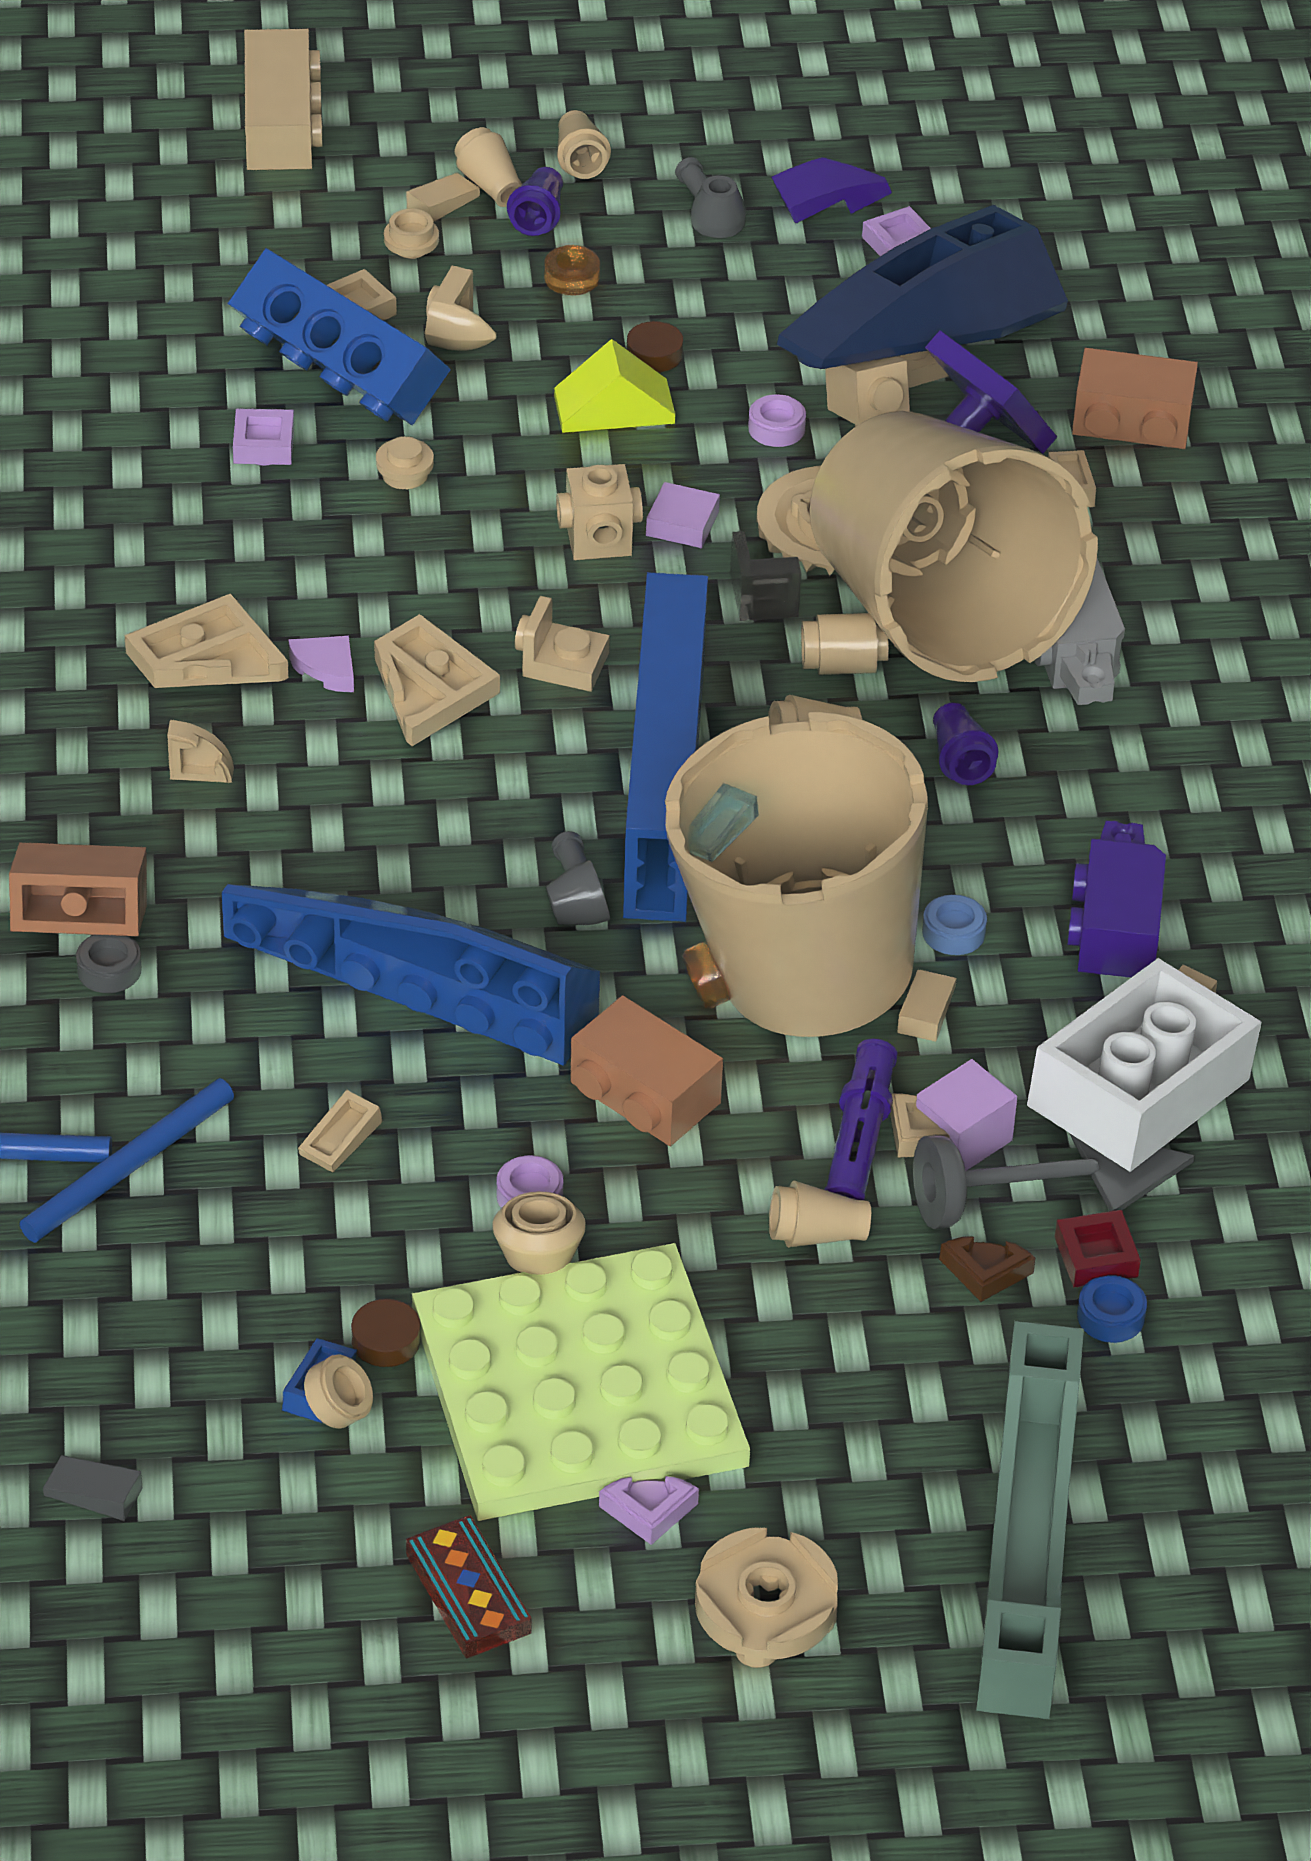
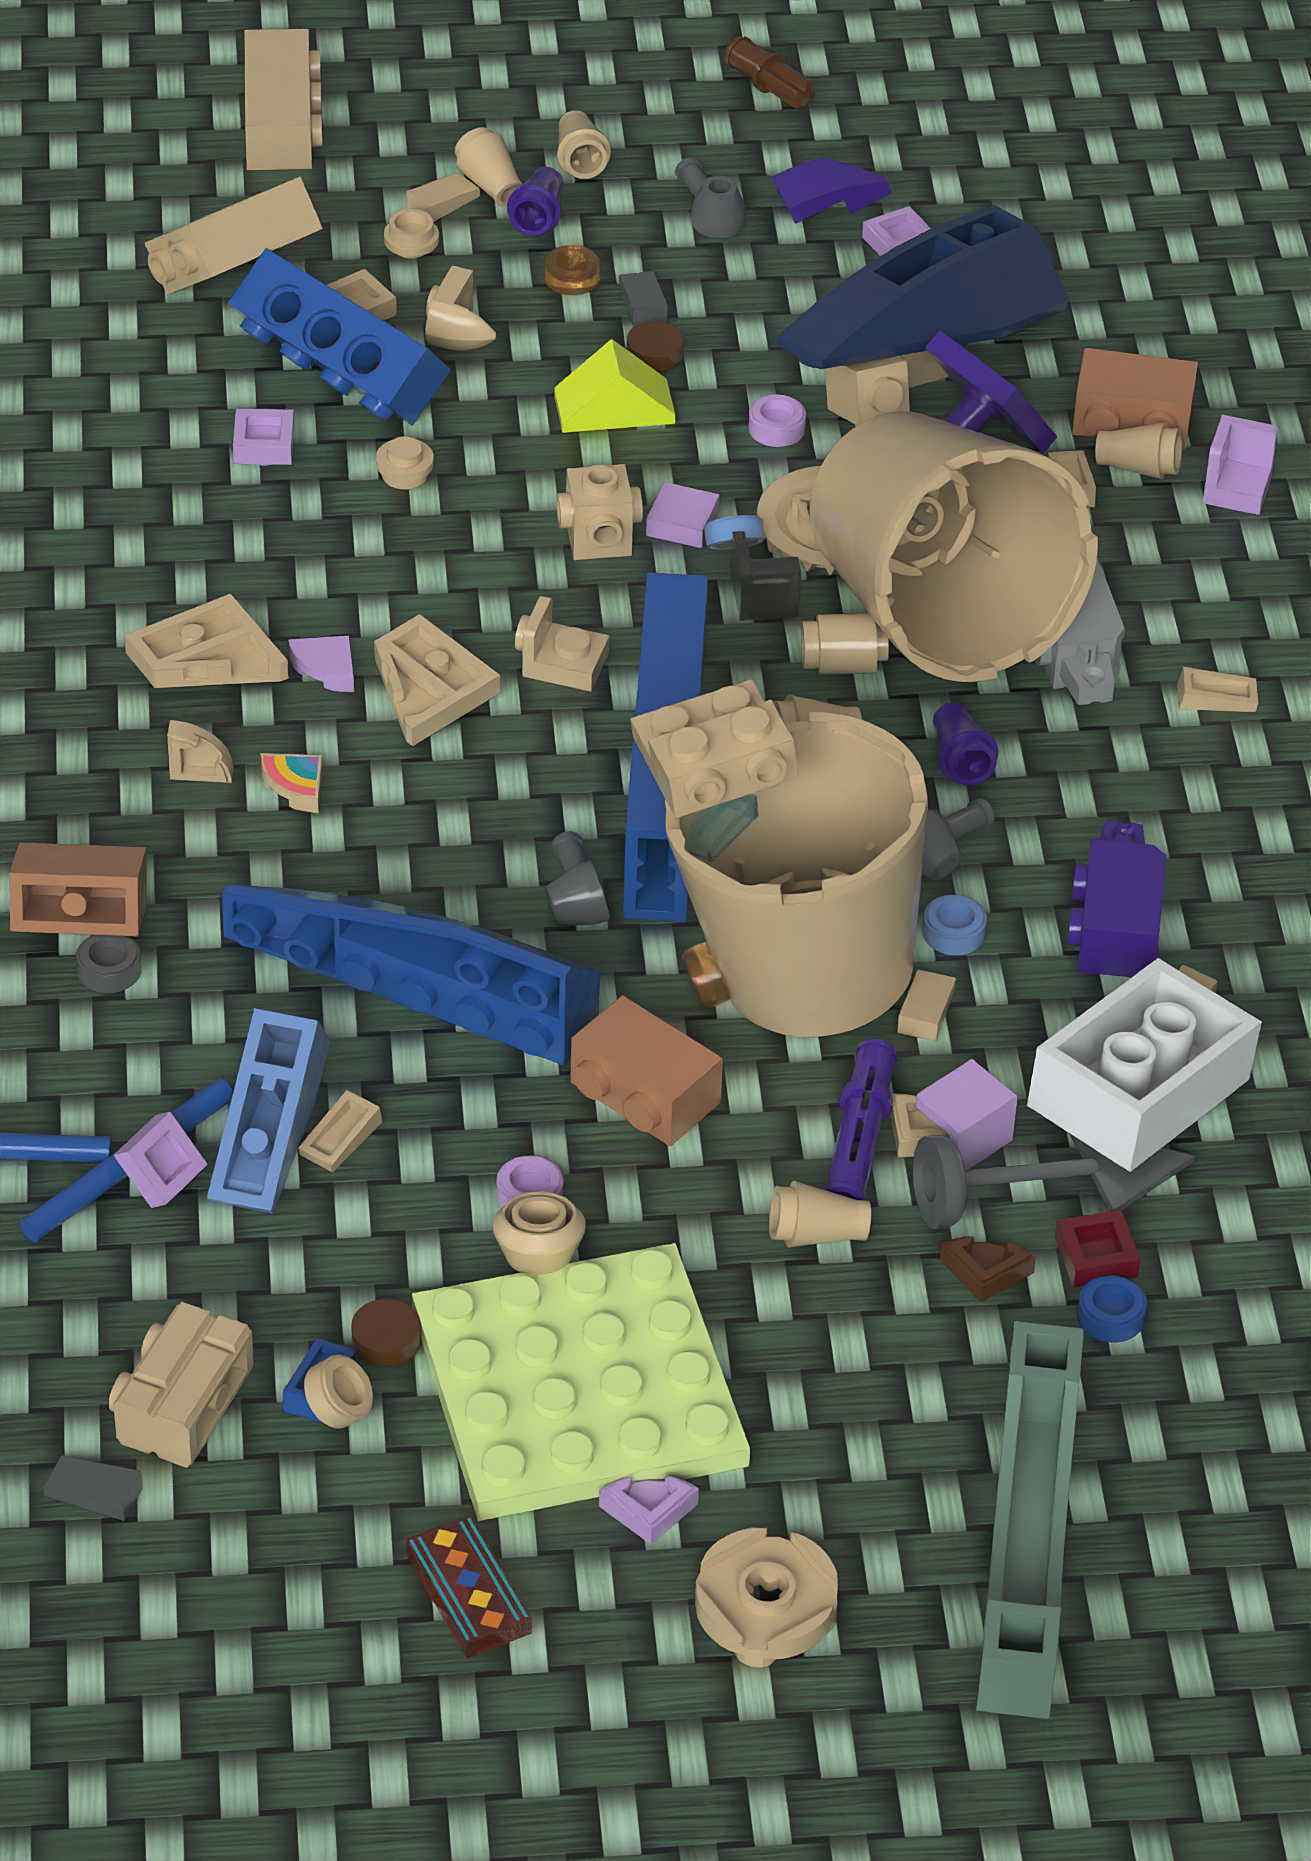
(160, 1159): none -> lavender plate
(182, 1383): none -> tan brick
(232, 236): none -> tan window
(268, 1109): none -> medium blue slope
(295, 778): none -> tile
(643, 297): none -> dark grey piece
(716, 747): none -> tan plate
(719, 531): none -> medium blue tile
(769, 72): none -> reddish brown axle
(940, 845): none -> dark grey bar
(1142, 449): none -> tan cone
(1216, 691): none -> tan piece
(1240, 464): none -> lavender panel

